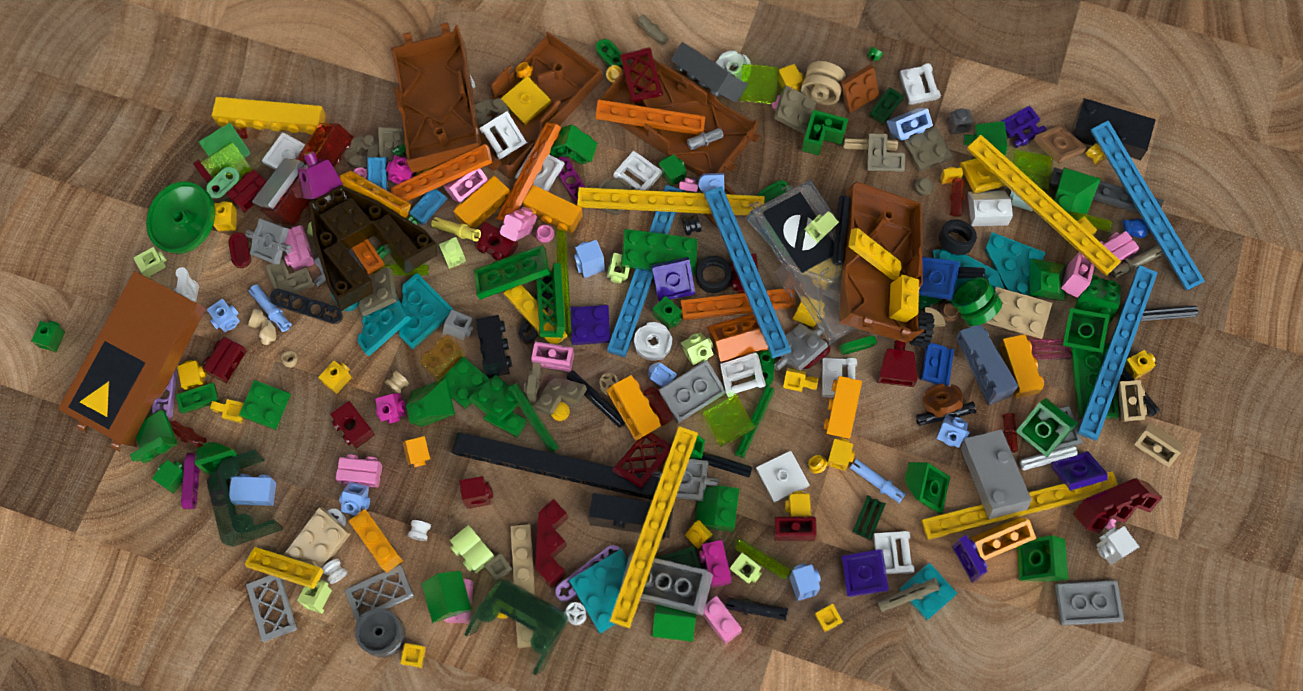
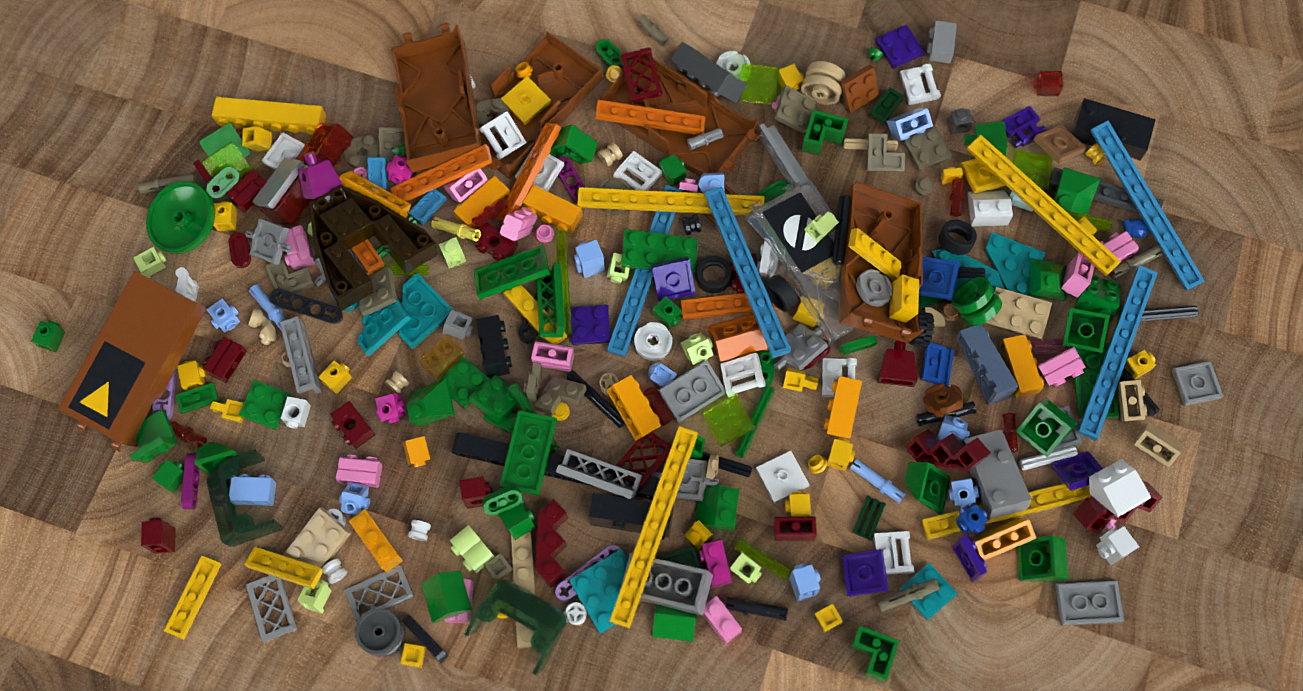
(158, 536): none -> dark red brick
(159, 184): none -> dark tan pin
(192, 597): none -> yellow plate
(256, 139): none -> yellow brick
(292, 405): none -> white brick
(300, 355): none -> light grey fence
(424, 638): none -> black beam
(489, 213): none -> clear red pin
(502, 500): none -> green plate
(517, 520): none -> green brick
(528, 452): none -> green plate
(600, 482): none -> light grey fence
(610, 154): none -> tan wheel
(712, 468): none -> tan tile
(768, 263): none -> white plate
(781, 293): none -> black tyre
(782, 155): none -> light grey fence
(874, 288): none -> light grey tile
(879, 648): none -> green brick
(899, 46): none -> dark purple plate
(942, 41): none -> light grey brick
(947, 452): none -> dark red brick
(963, 485): none -> light blue brick
(968, 525): none -> blue brick
(1049, 83): none -> clear red brick
(1062, 366): none -> bright pink brick
(1118, 488): none -> white slope
(1197, 383): none -> light grey tile

